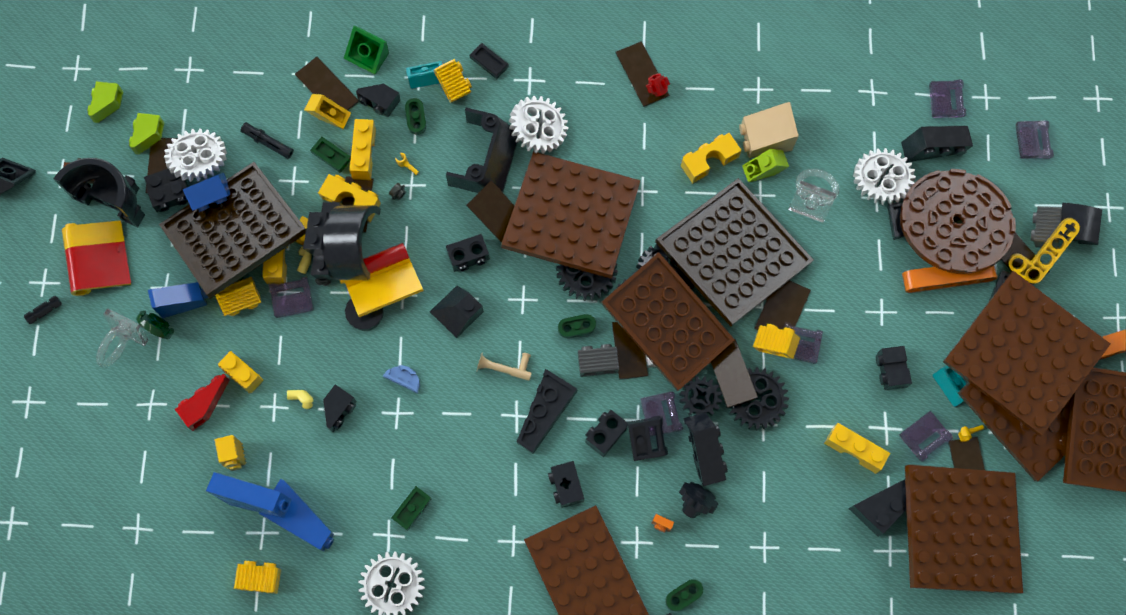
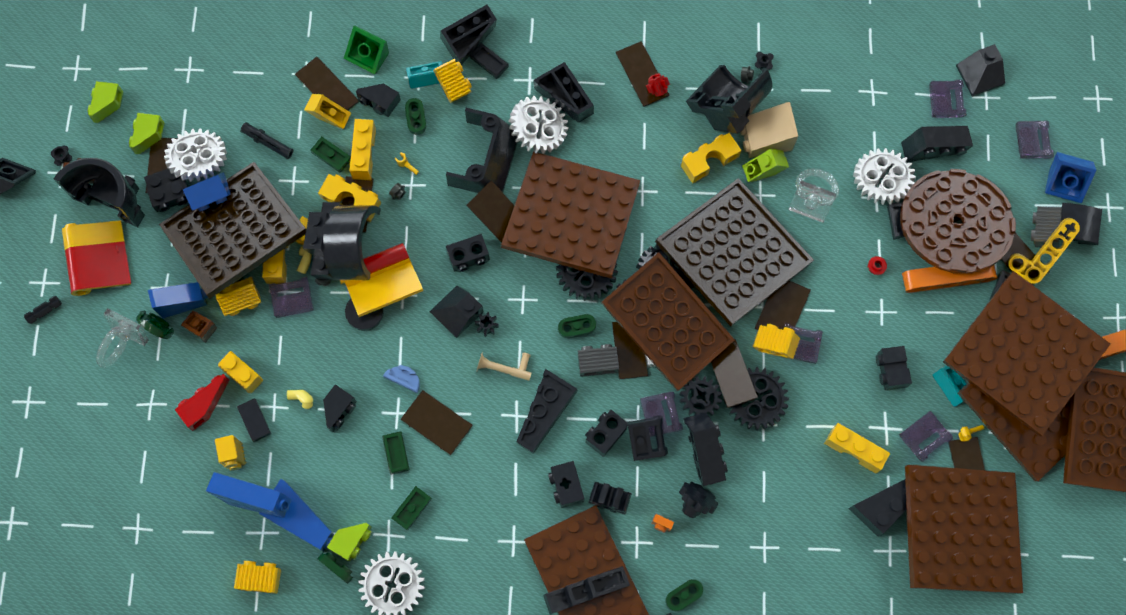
(56, 152): none -> black plate
(199, 326): none -> reddish brown slope
(254, 420): none -> black tile
(342, 572): none -> dark green plate
(348, 540): none -> lime slope
(395, 452): none -> dark green tile
(436, 422): none -> dark brown window
(468, 33): none -> black wedge
(483, 319): none -> black gear
(564, 90): none -> black wedge
(586, 590): none -> black slope
(610, 498): none -> black gear
(727, 100): none -> black piece
(747, 74): none -> pearl dark grey plate
(760, 64): none -> black plate
(873, 269): none -> red plate
(982, 70): none -> black slope
(1070, 177): none -> blue slope

